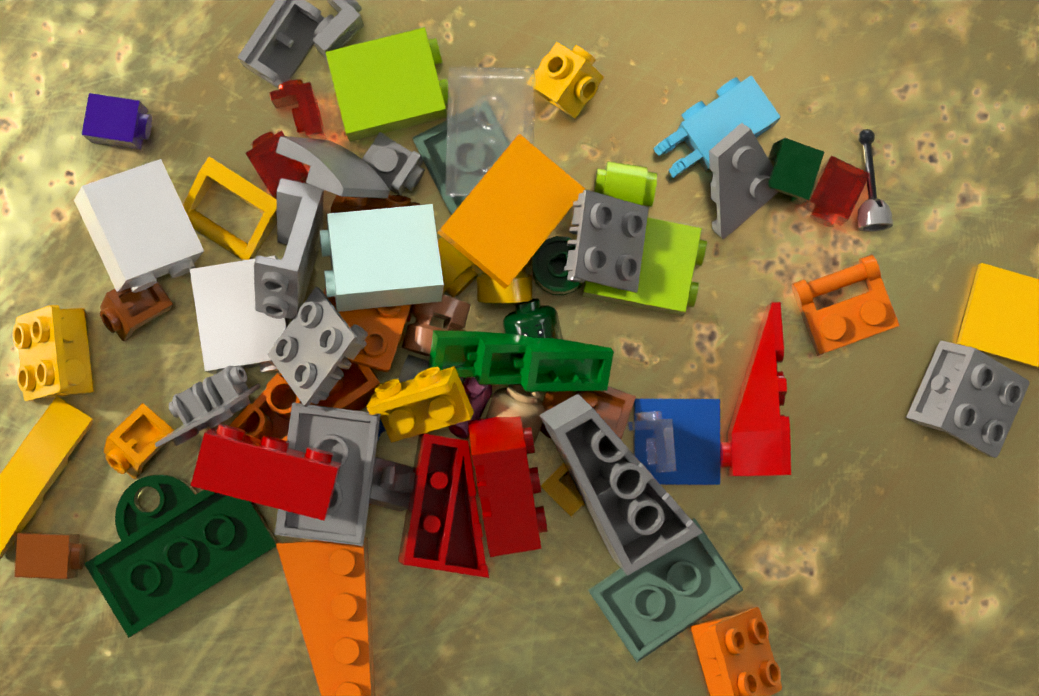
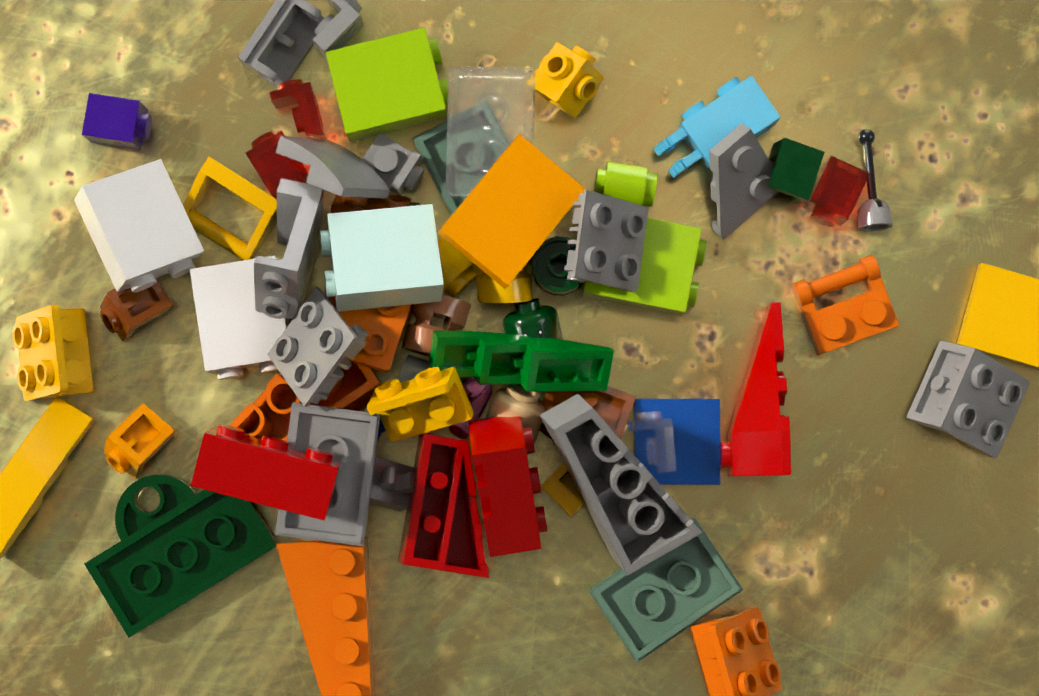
(48, 555): dark orange brick -> none
(209, 403): light grey hinge -> none

